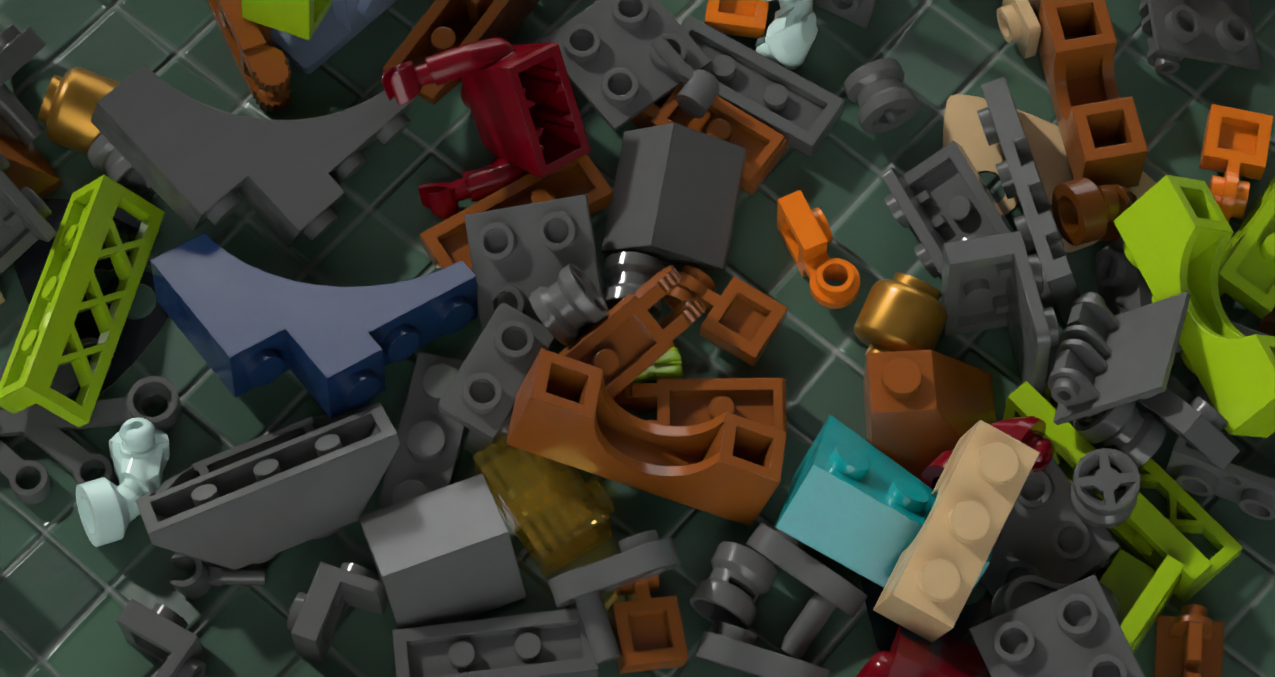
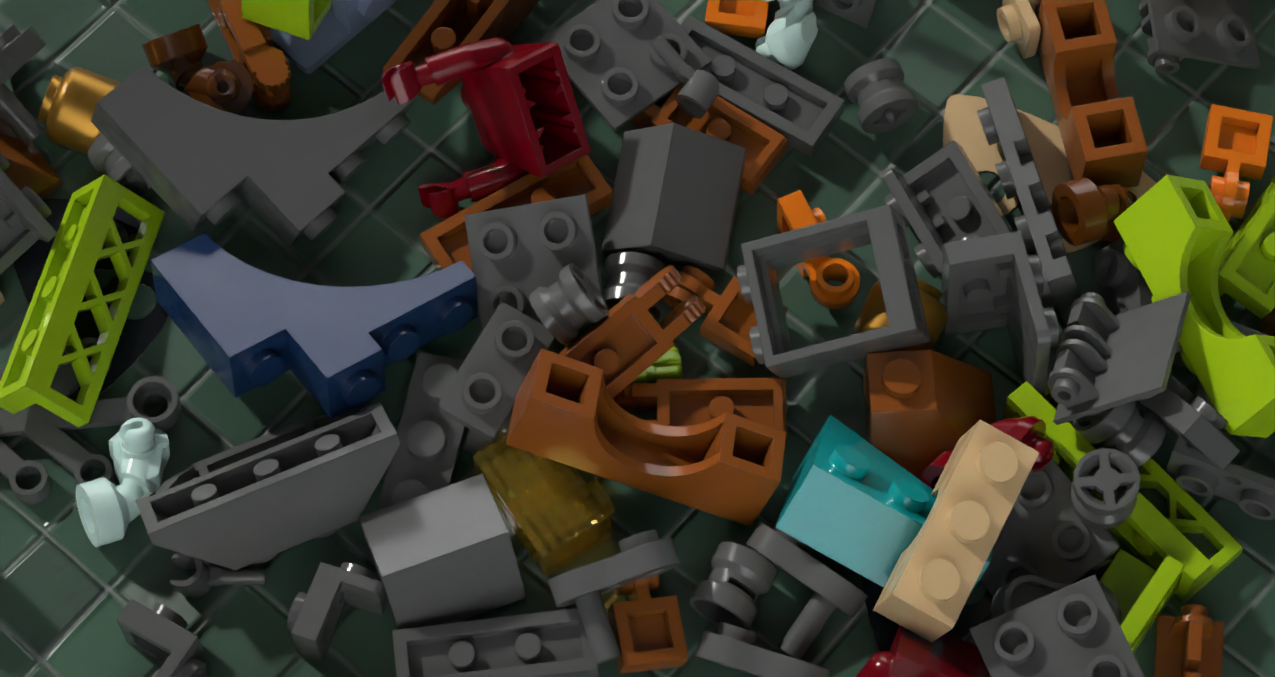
(179, 56): none -> reddish brown arm
(897, 276): none -> dark grey window

